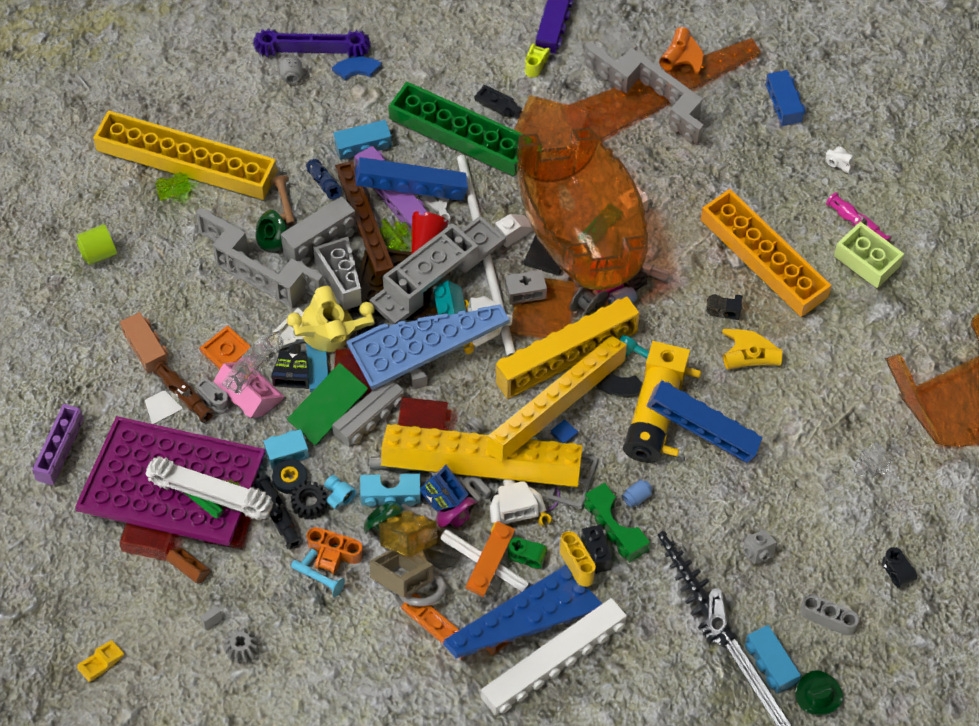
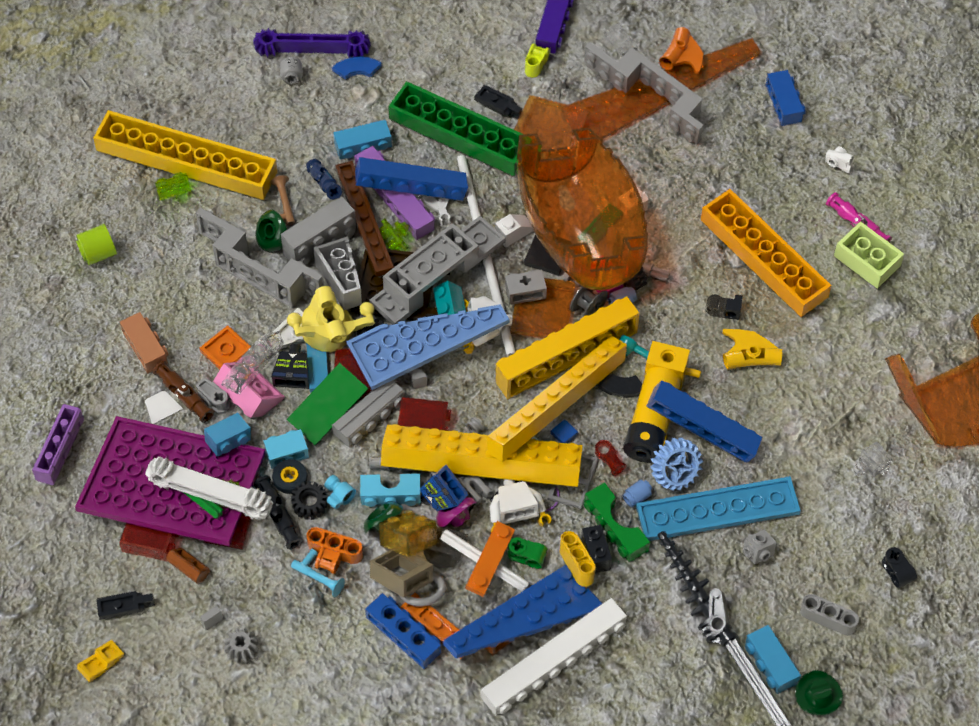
(123, 604): none -> black hinge
(227, 434): none -> dark azure brick
(421, 654): none -> blue brick
(425, 228): red cone -> none
(610, 458): none -> clear red connector
(674, 457): none -> light blue gear
(718, 508): none -> dark azure plate

